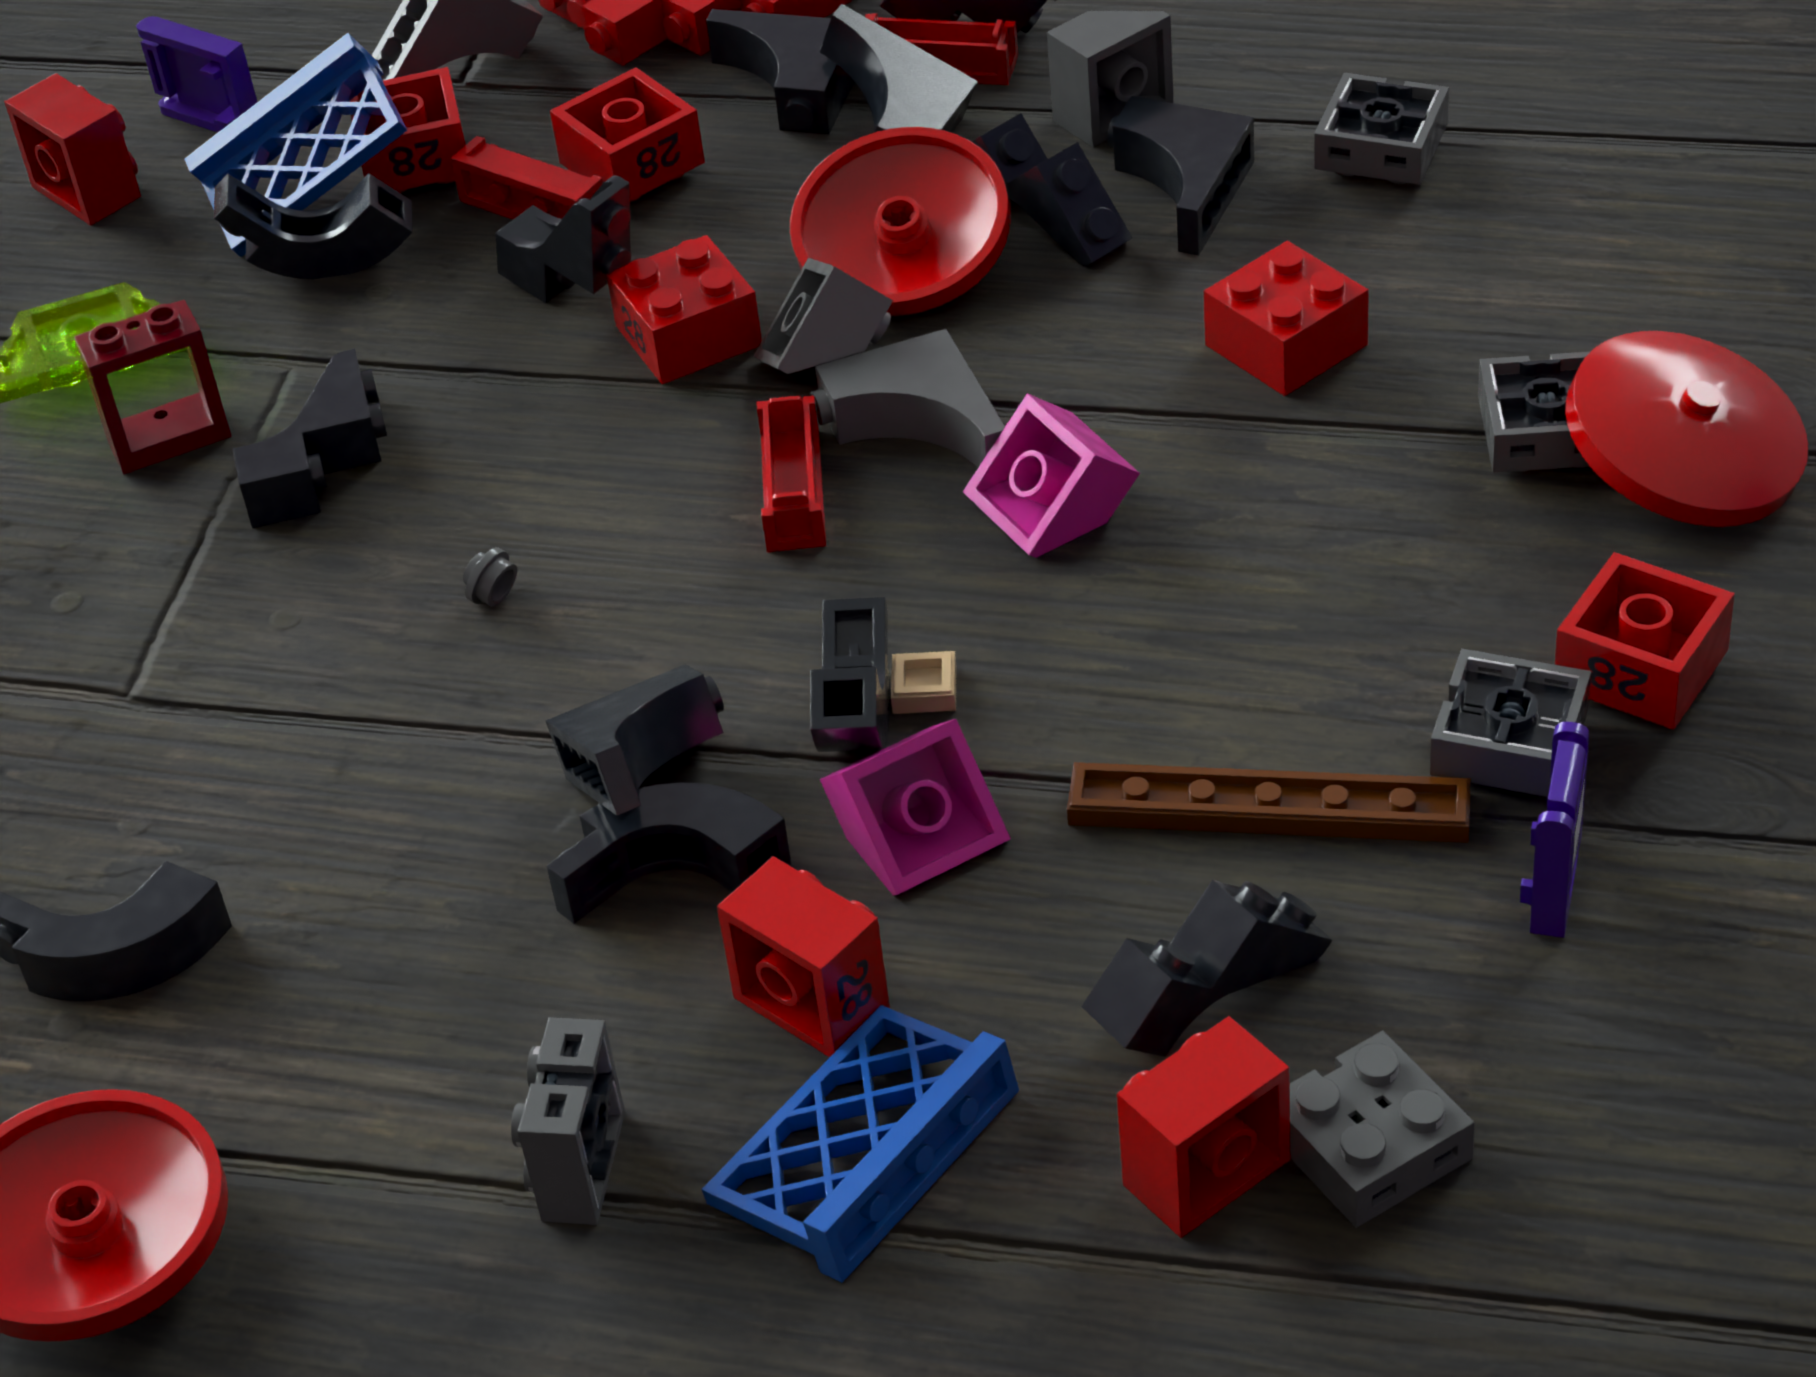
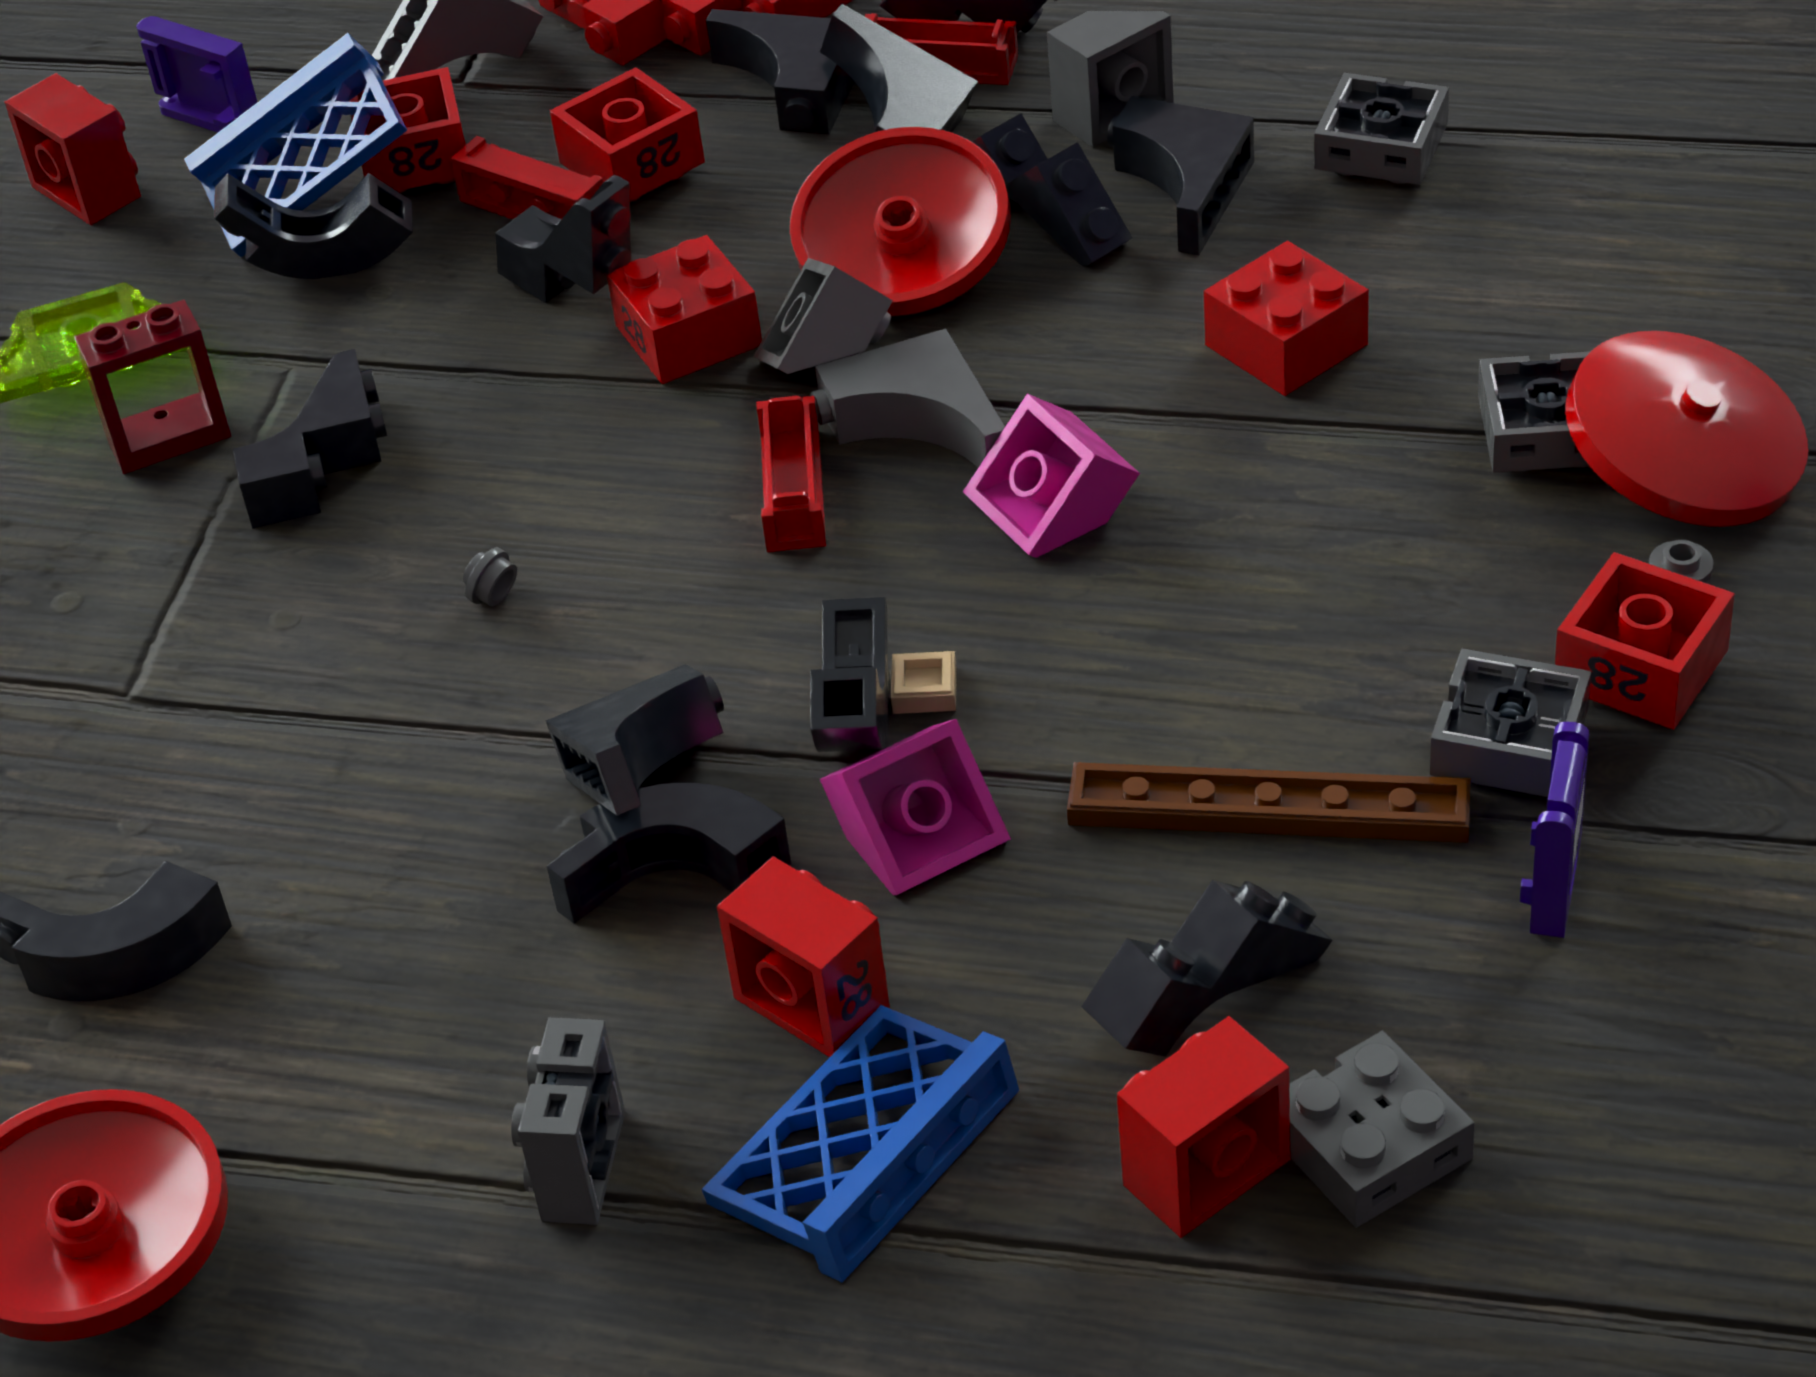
(1684, 559): none -> dark grey plate

